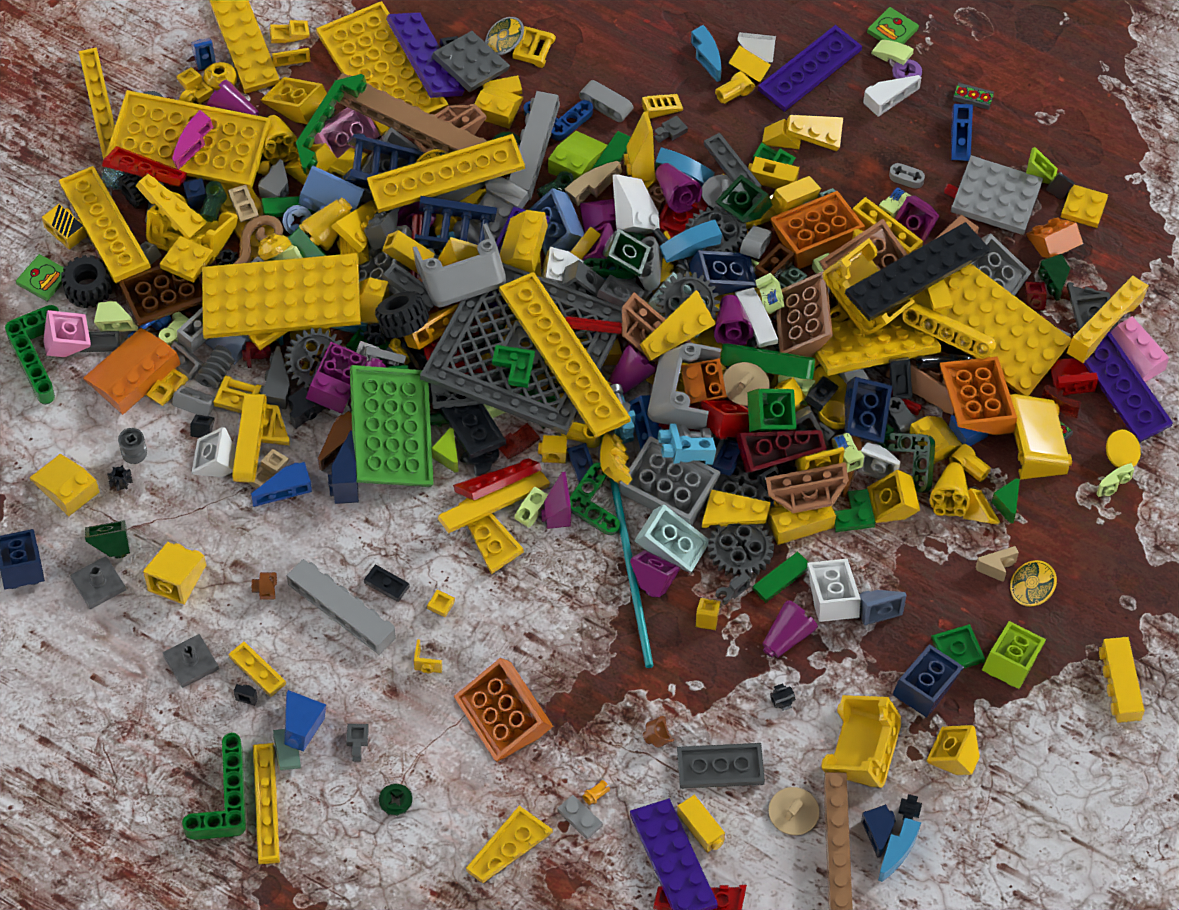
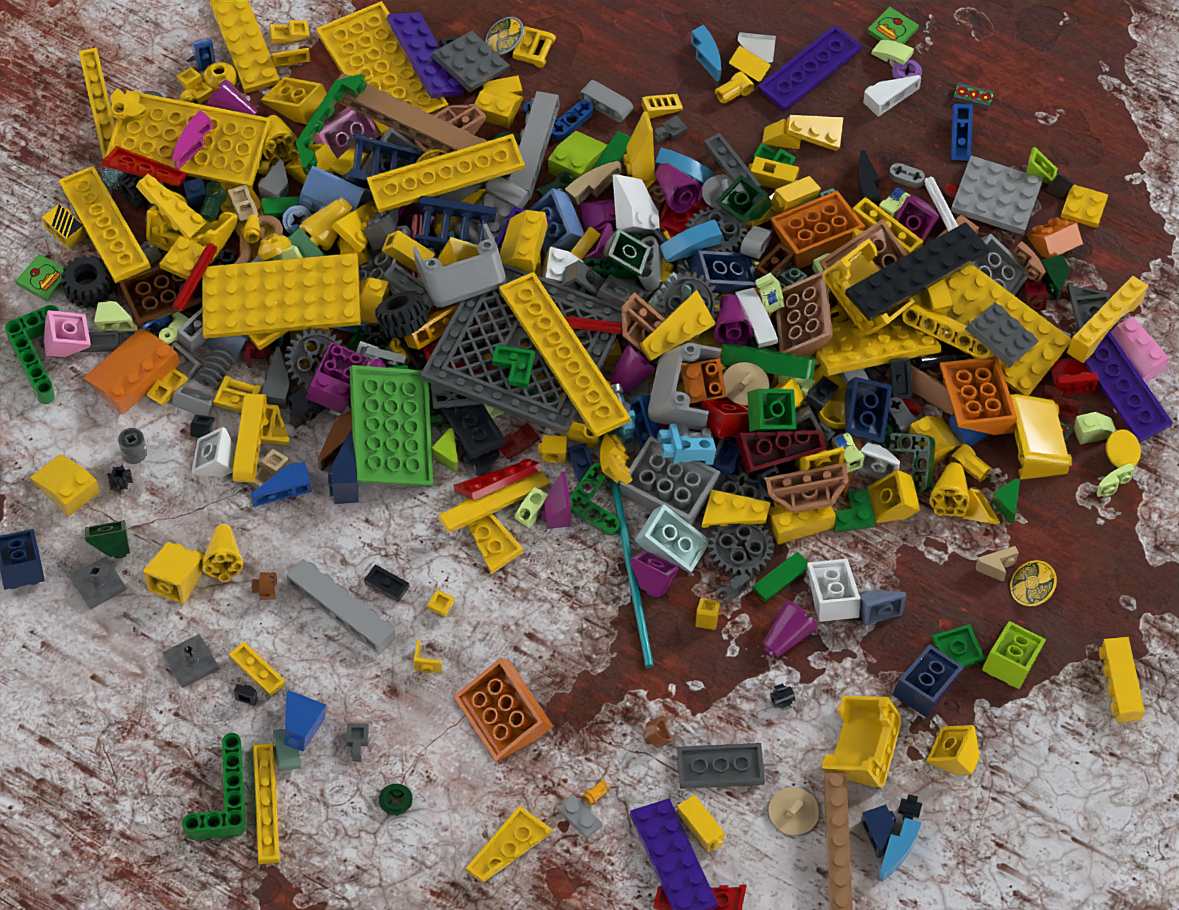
(127, 102): none -> yellow plate
(194, 277): none -> red axle
(222, 555): none -> yellow cone
(252, 229): none -> yellow cone
(868, 179): none -> black slope
(940, 203): none -> white axle
(1002, 334): none -> dark grey plate
(1034, 267): none -> nougat slope
(1093, 427): none -> yellowish green slope

